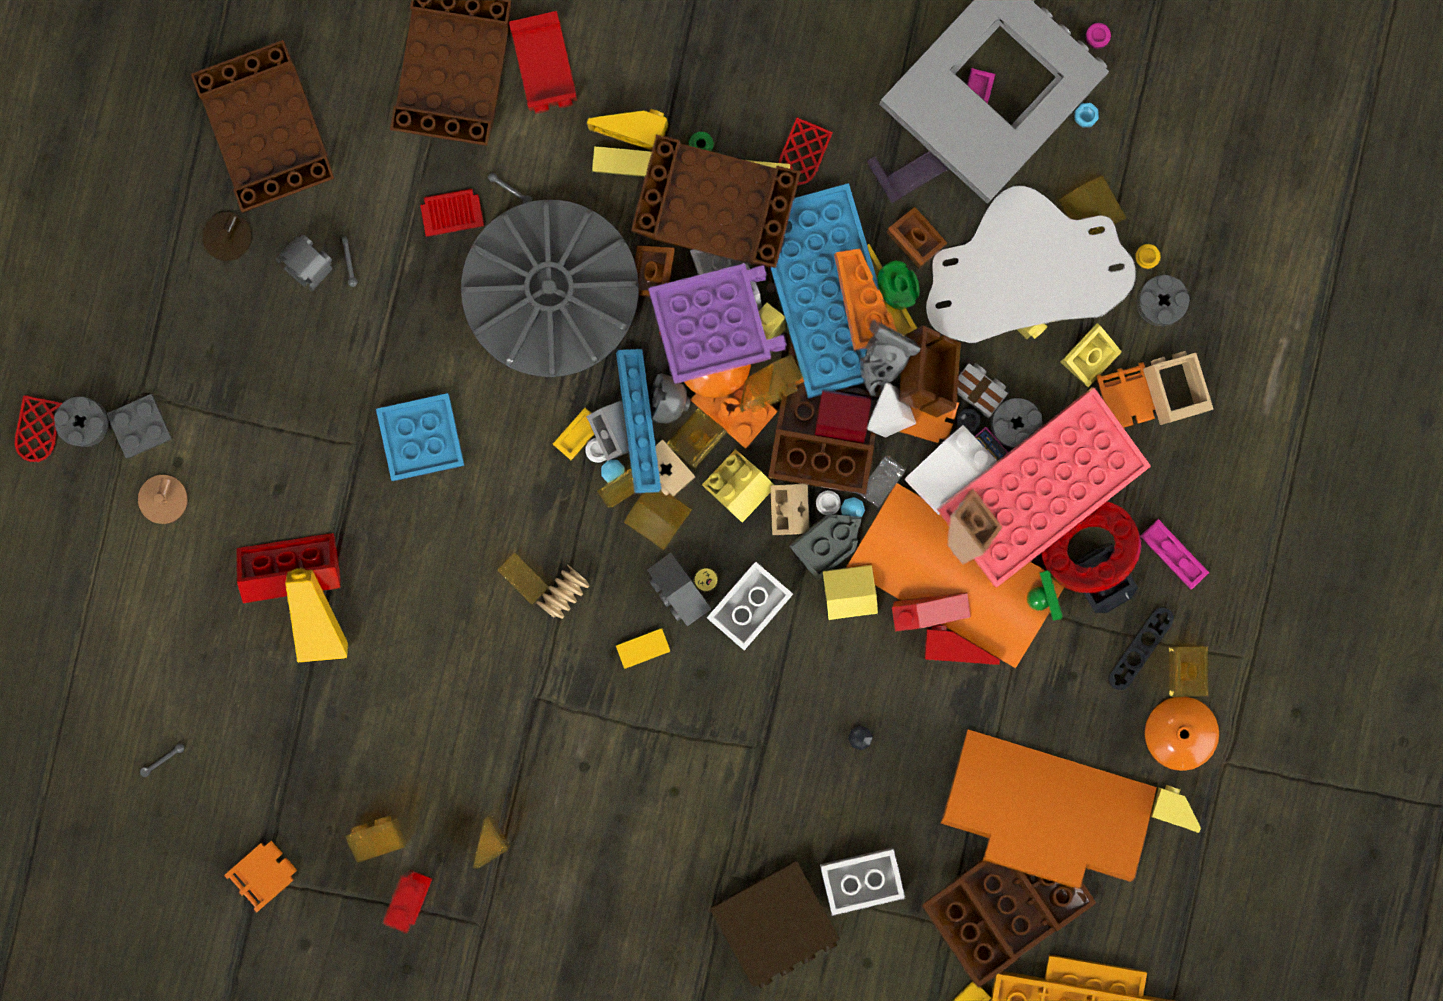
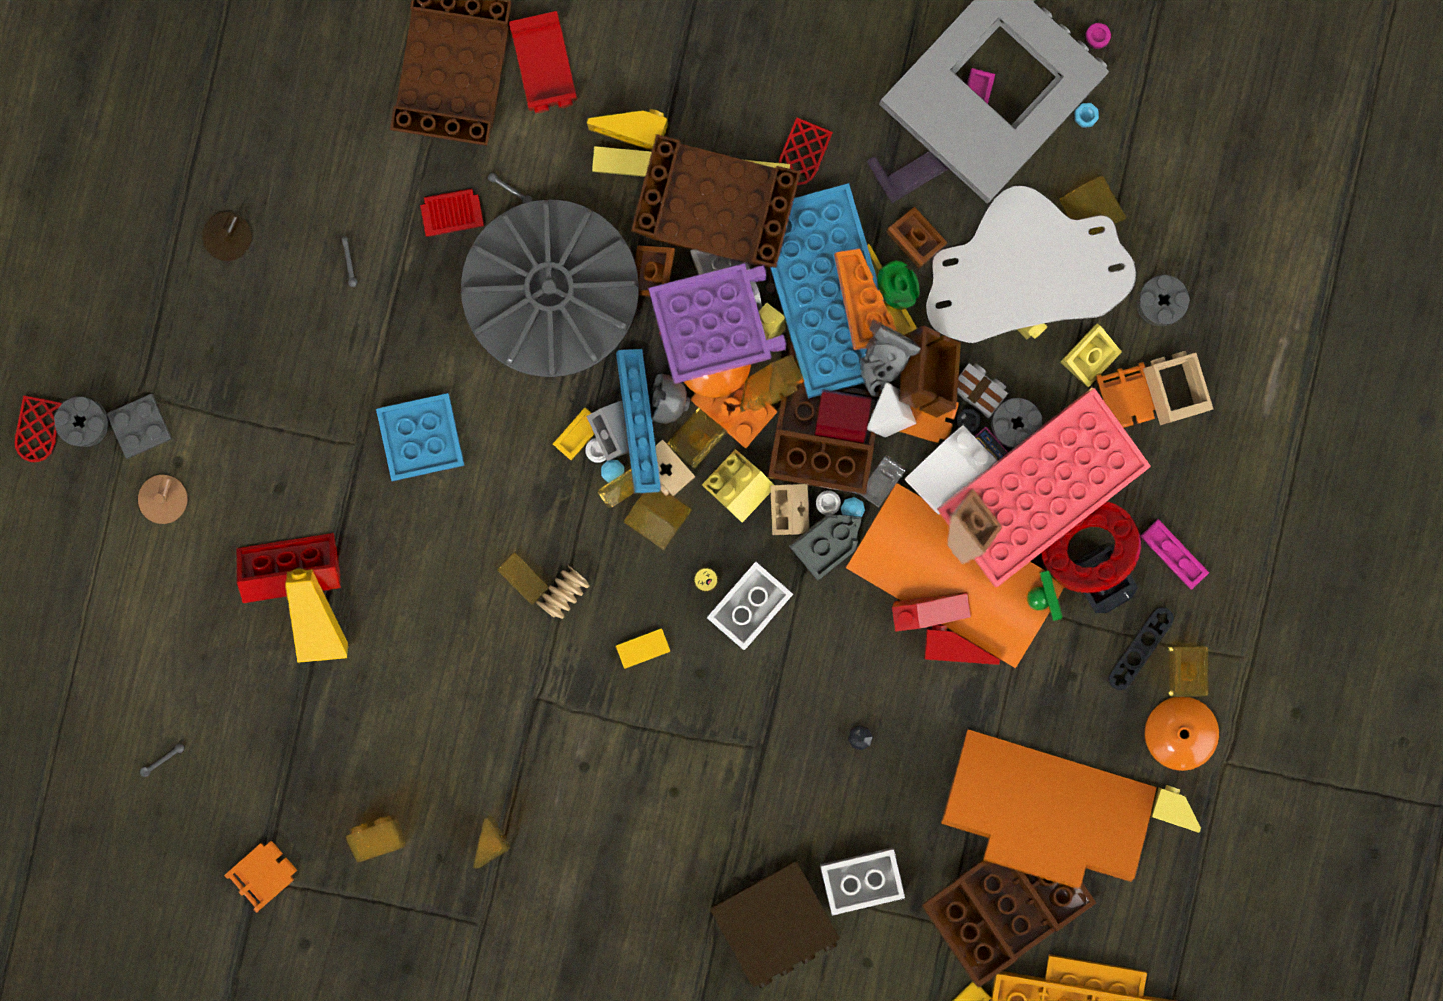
(263, 126): reddish brown slope -> none
(305, 262): dark grey brick -> none
(408, 900): red panel -> none
(677, 590): dark grey brick -> none
(702, 136): green plate -> none
(850, 592): light yellow slope -> none
(1147, 256): yellow plate -> none

